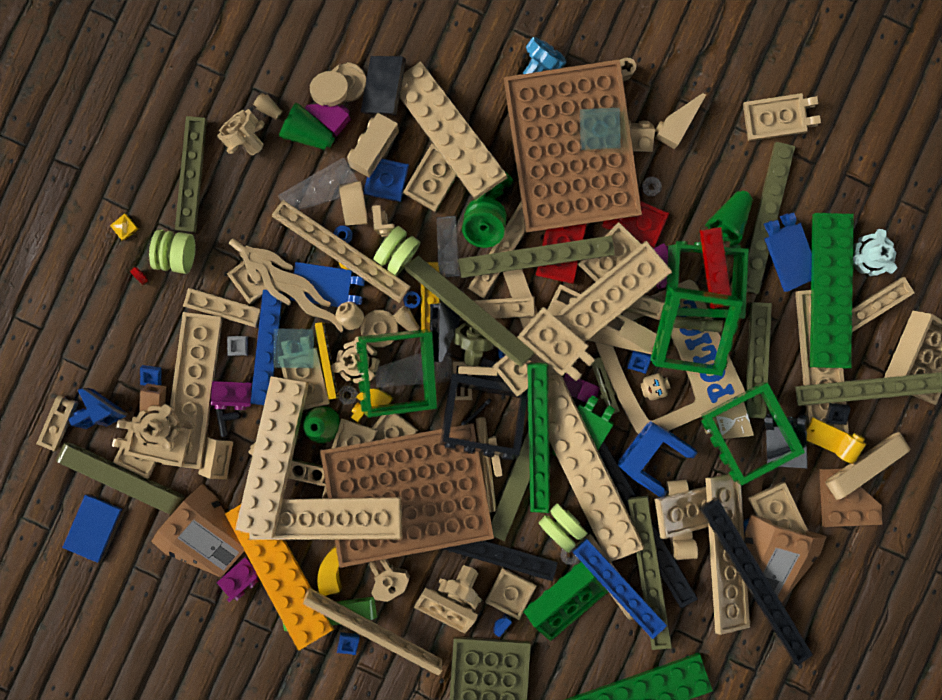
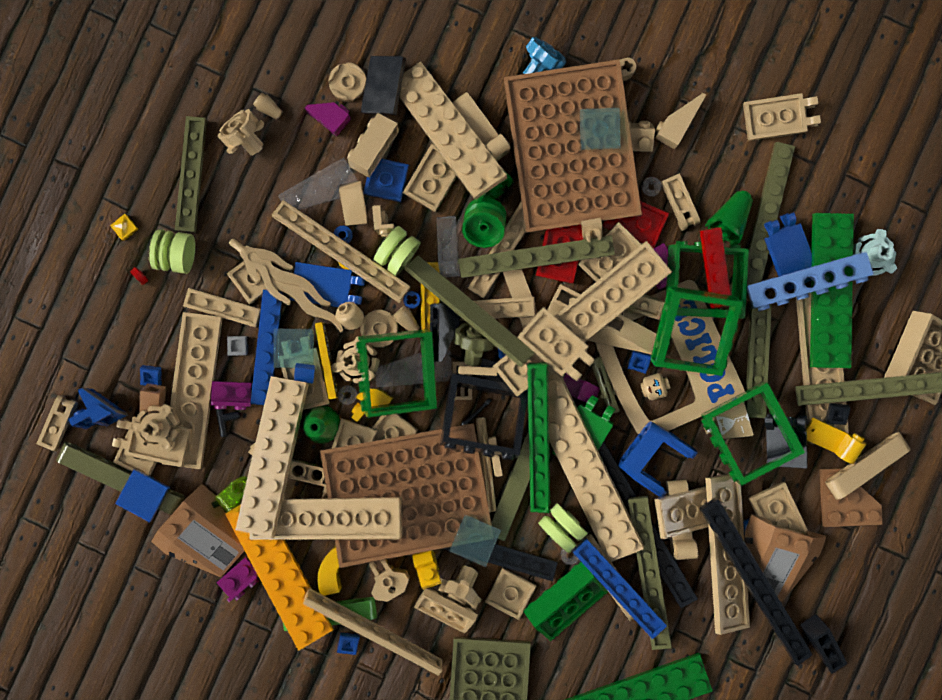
(92, 528): blue tile -> none
(142, 495): none -> blue tile
(216, 458): tan panel -> none
(232, 495): none -> clear neon green piece
(304, 373): none -> blue tile
(306, 129): green cone -> none
(329, 88): tan tile -> none
(427, 569): none -> yellow brick
(475, 540): none -> clear light blue tile
(495, 143): none -> tan beam
(502, 624): blue tile -> none
(592, 229): none -> tan tile
(680, 201): none -> tan plate
(698, 324): olive pin -> none
(824, 643): none -> black slope
(861, 271): none -> medium blue brick
(880, 302): tan plate -> none

